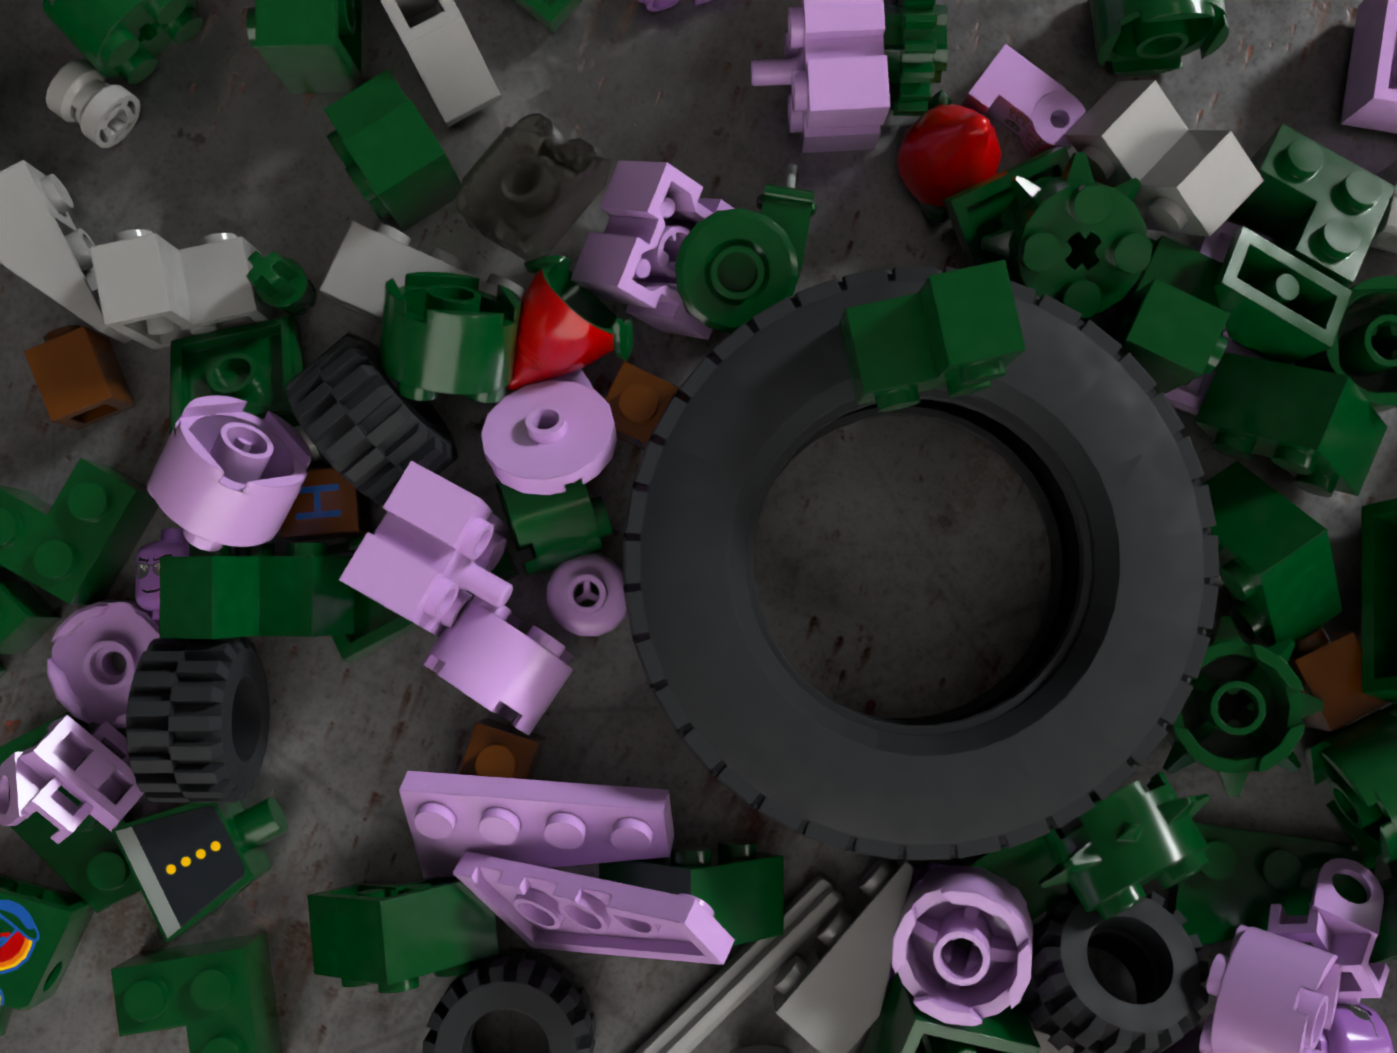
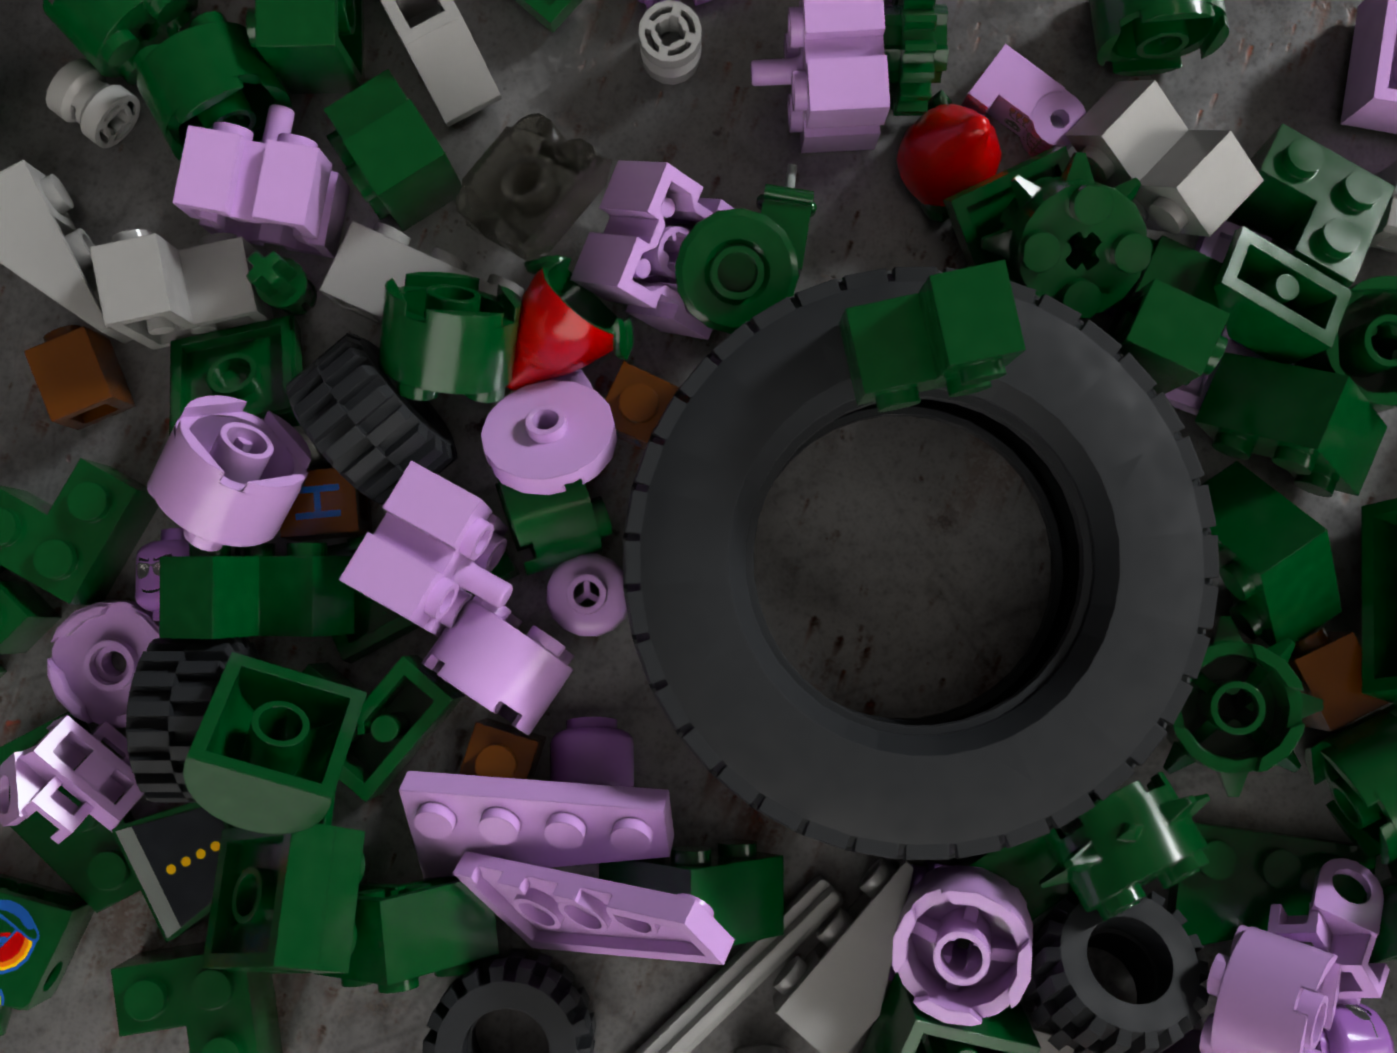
(206, 79): none -> dark green brick
(265, 189): none -> lavender brick
(271, 746): none -> dark green brick
(286, 900): none -> dark green brick
(392, 722): none -> dark green brick
(592, 753): none -> medium lavender head
(669, 57): none -> light grey wheel

